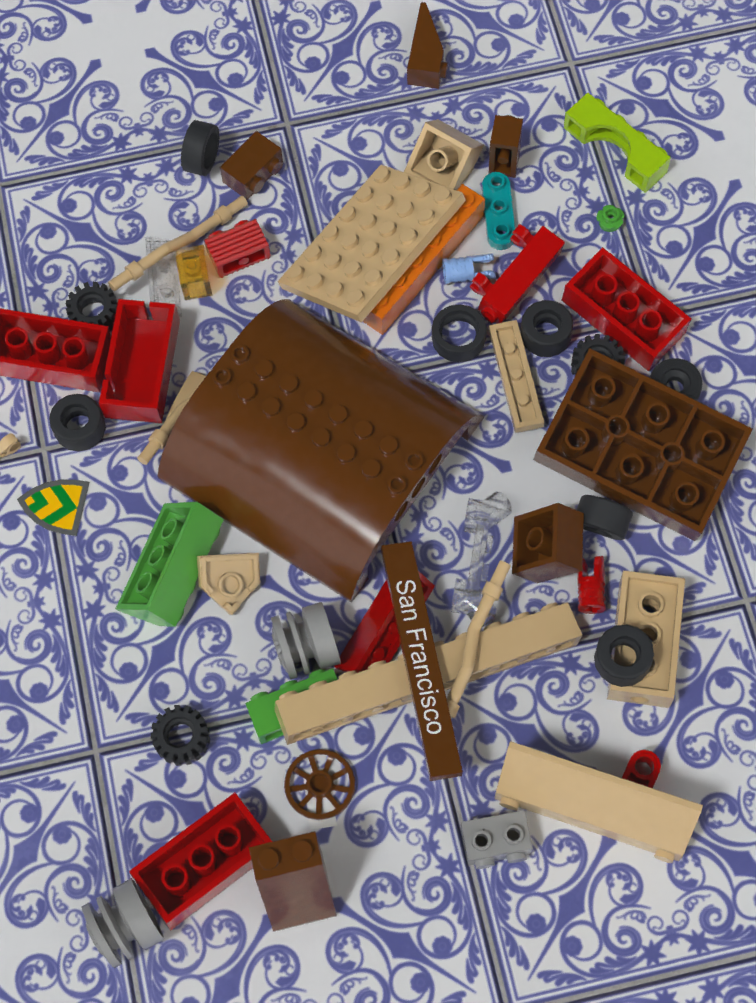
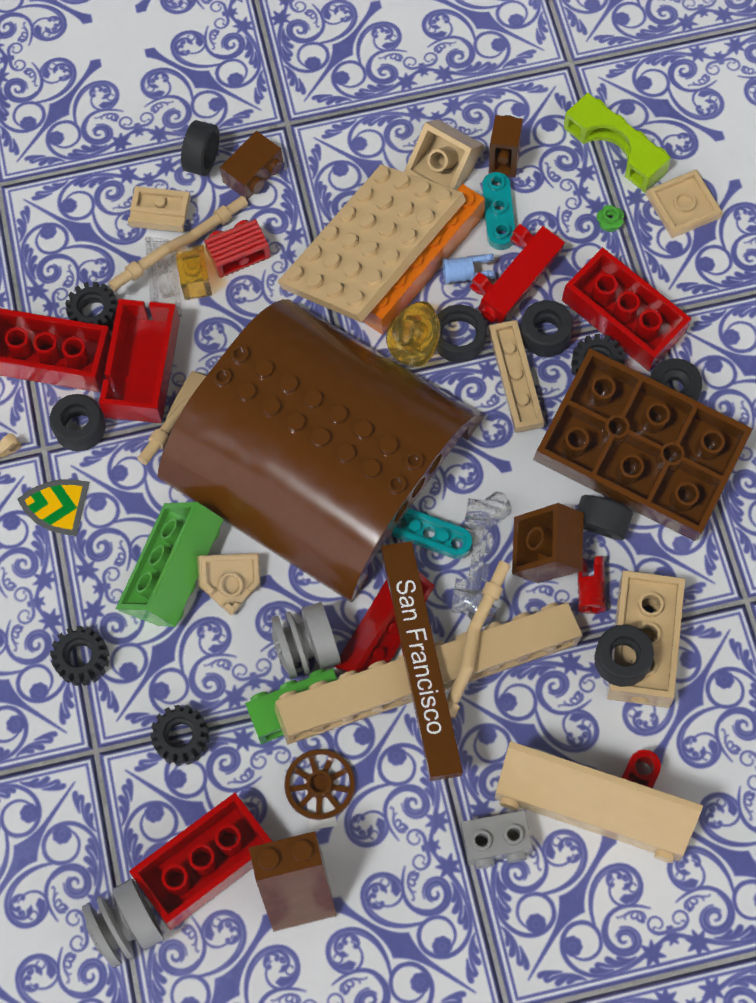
(79, 638): none -> black tyre
(159, 209): none -> tan plate
(414, 334): none -> clear yellow hat
(426, 57): reddish brown slope -> none
(444, 534): none -> teal plate
(684, 203): none -> tan tile

